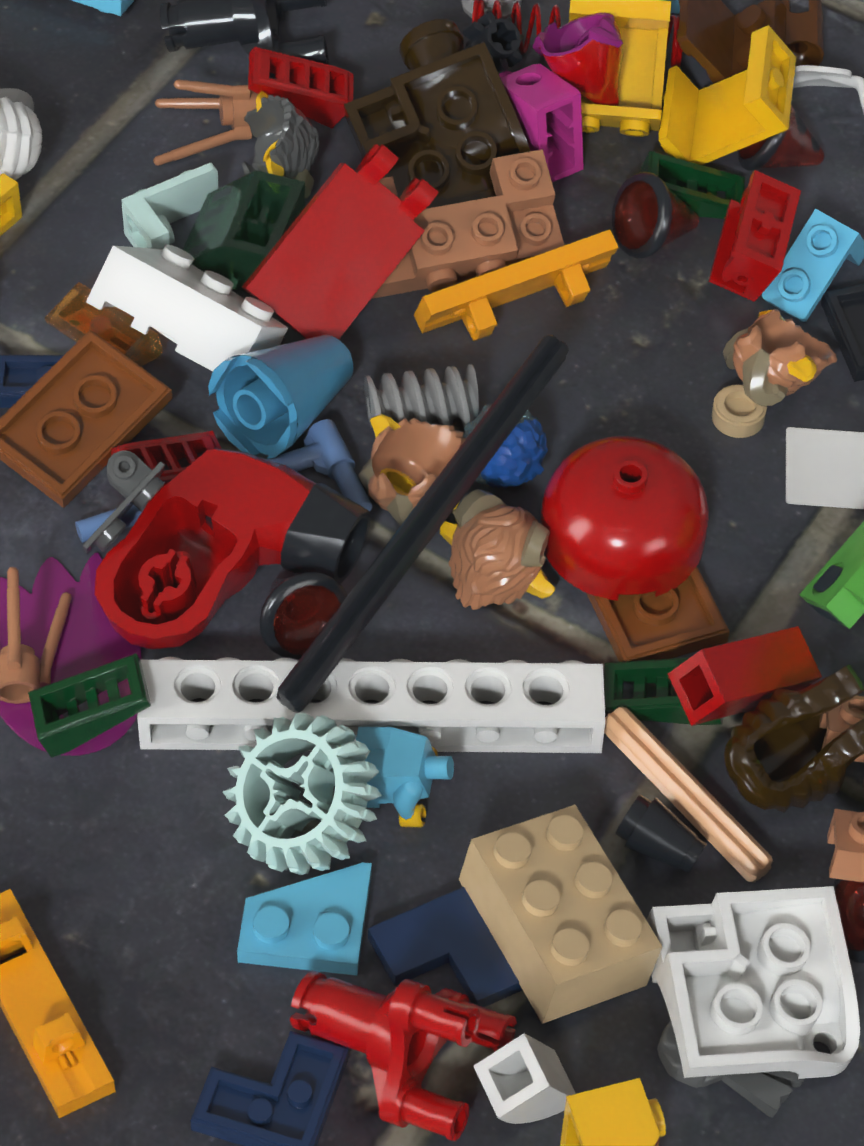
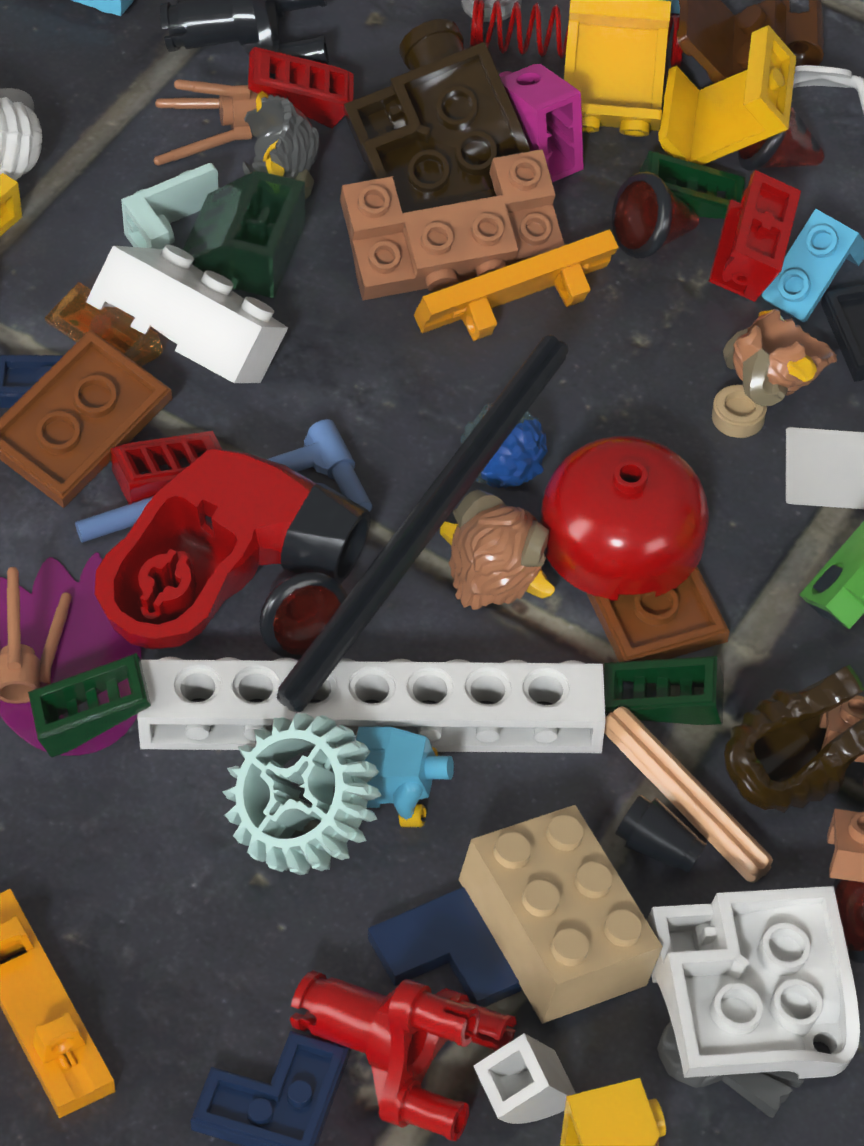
(134, 482): dark grey hinge -> none
(278, 392): dark azure cone -> none
(309, 923): medium azure wing -> none
(341, 247): red tile -> none
(406, 462): nougat hair -> none
(425, 402): light grey piece -> none
(500, 38): black gear -> none
(585, 55): hat -> none
(742, 673): red brick -> none

